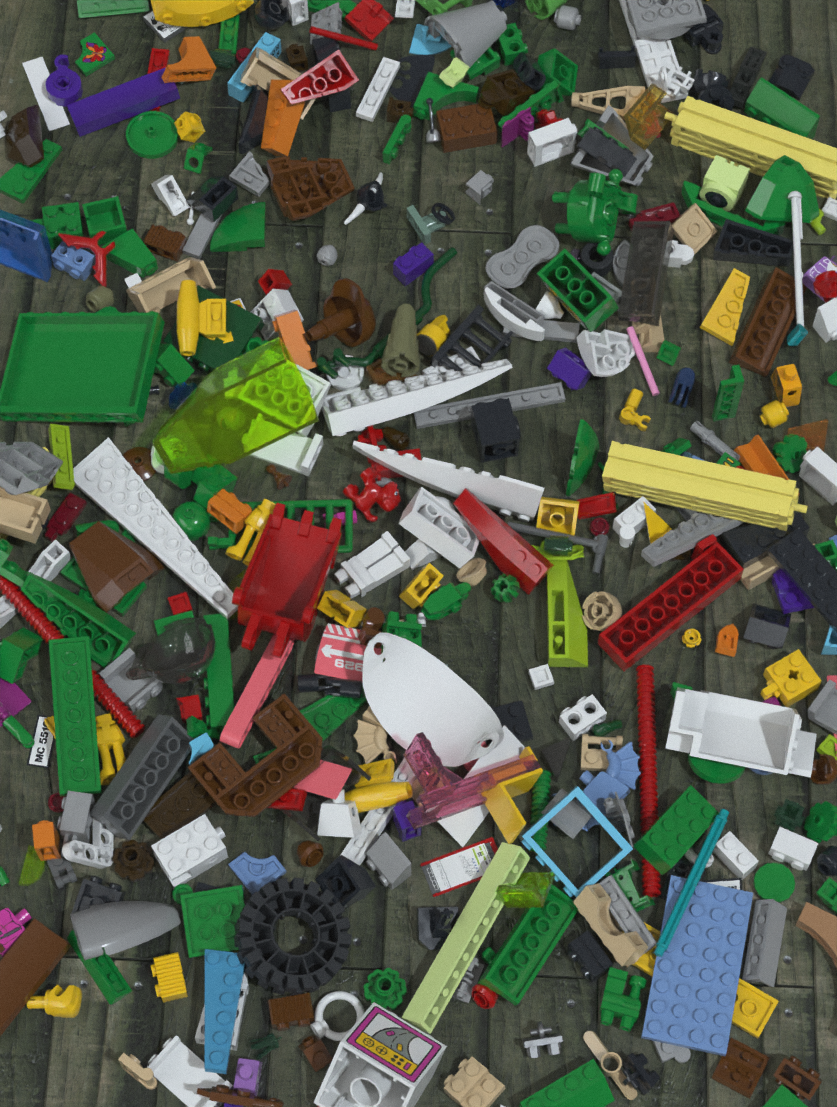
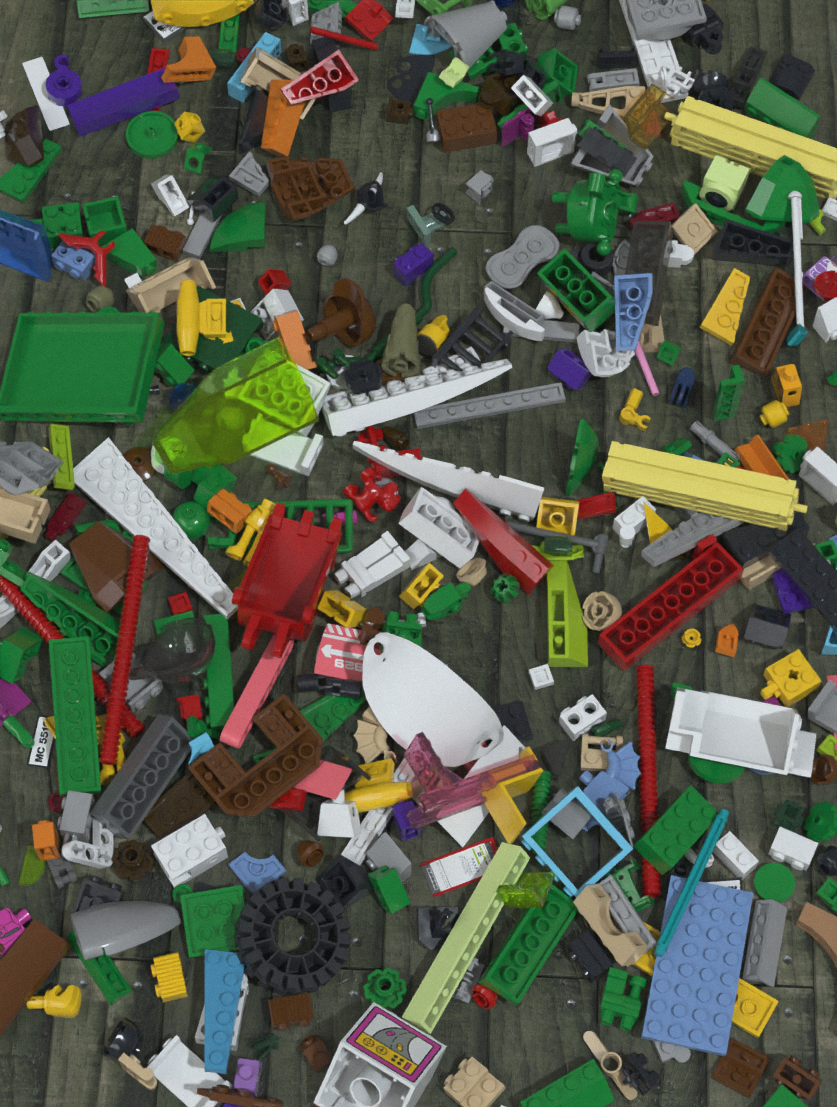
(94, 55): green tile -> none
(123, 1039): none -> black cylinder
(124, 650): none -> red piece
(320, 1027): white piece -> none
(366, 384): none -> black plate
(378, 89): white plate -> none
(389, 889): none -> green hinge
(397, 138): green plate -> none
(488, 955): green hand -> none
(495, 430): black brick -> none
(507, 62): none -> black hinge
(532, 95): none -> white brick
(552, 1041): flat silver hips -> none
(599, 526): dark red plate -> none
(613, 79): none -> light grey plate
(631, 306): none -> medium blue wedge

